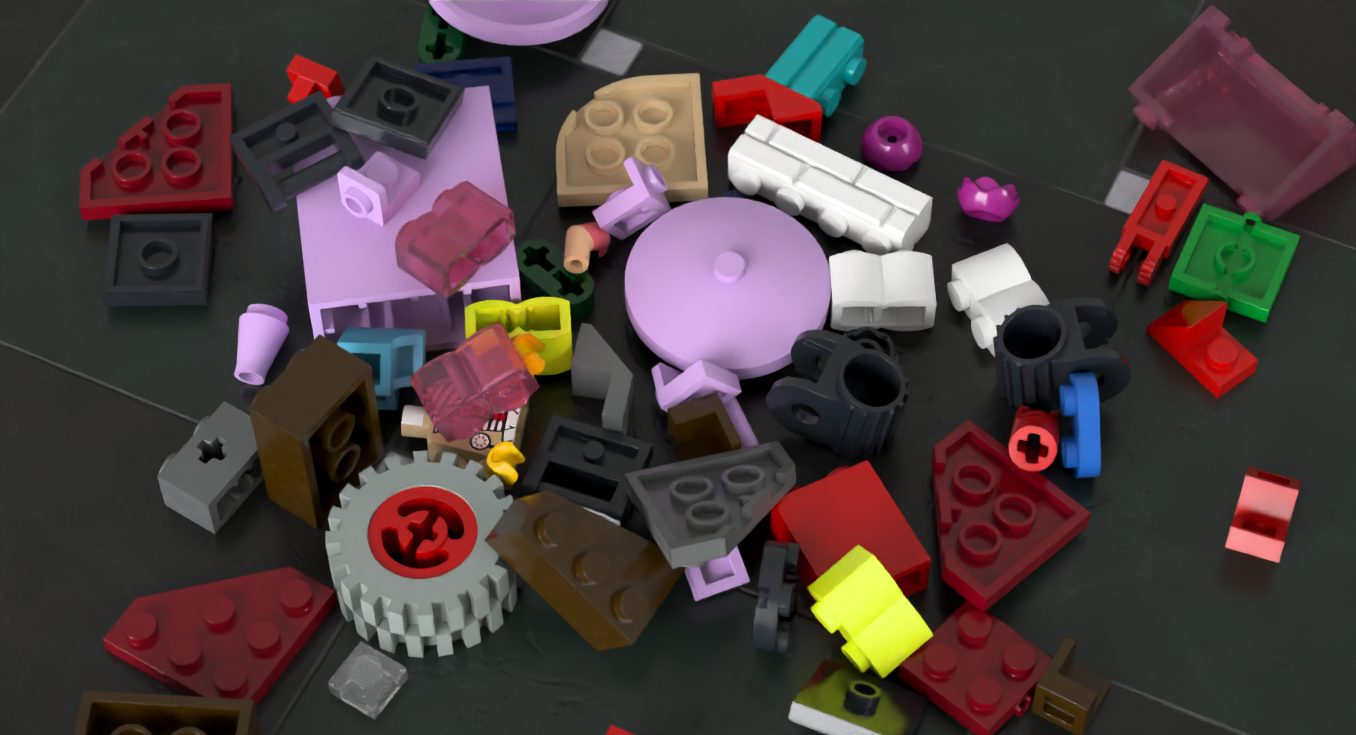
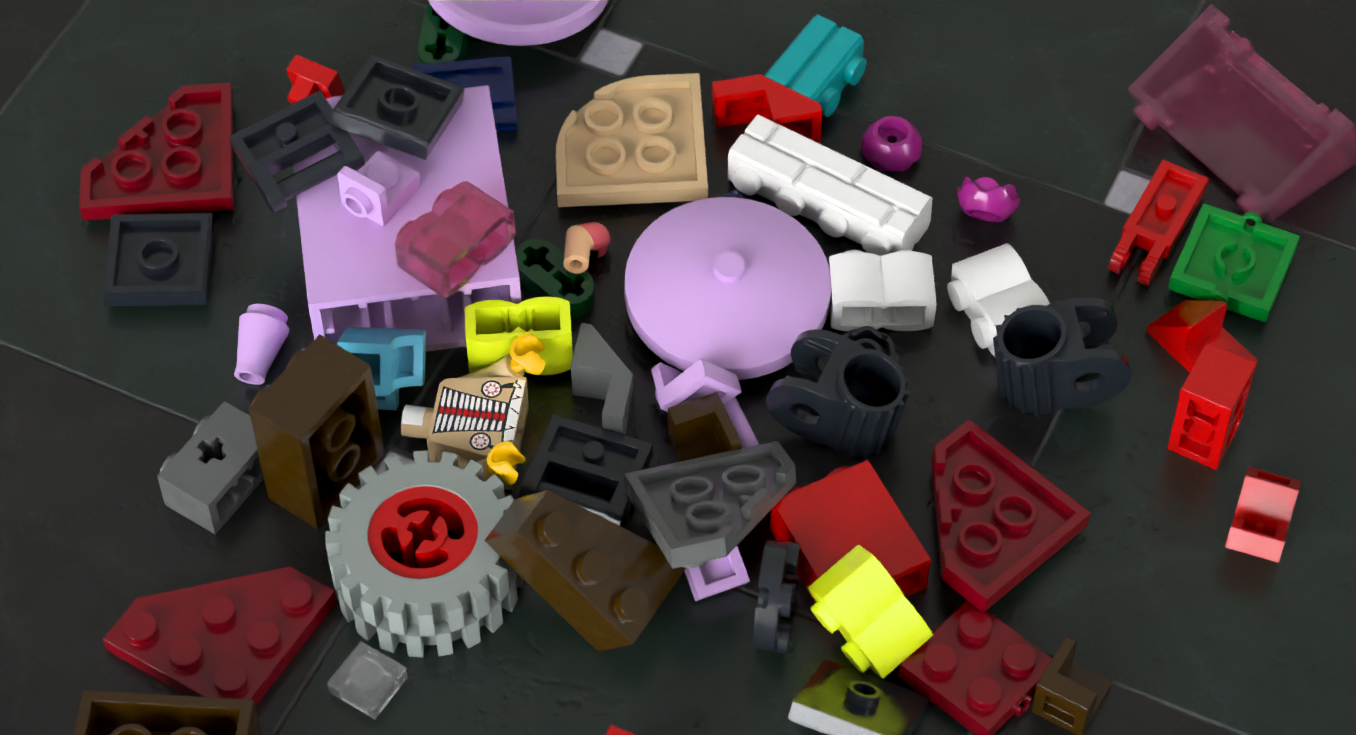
(474, 383): clear pink brick -> none
(635, 206): lavender bracket -> none
(1040, 423): red hinge -> none
(1081, 403): blue plate -> none
(1211, 405): none -> red brick

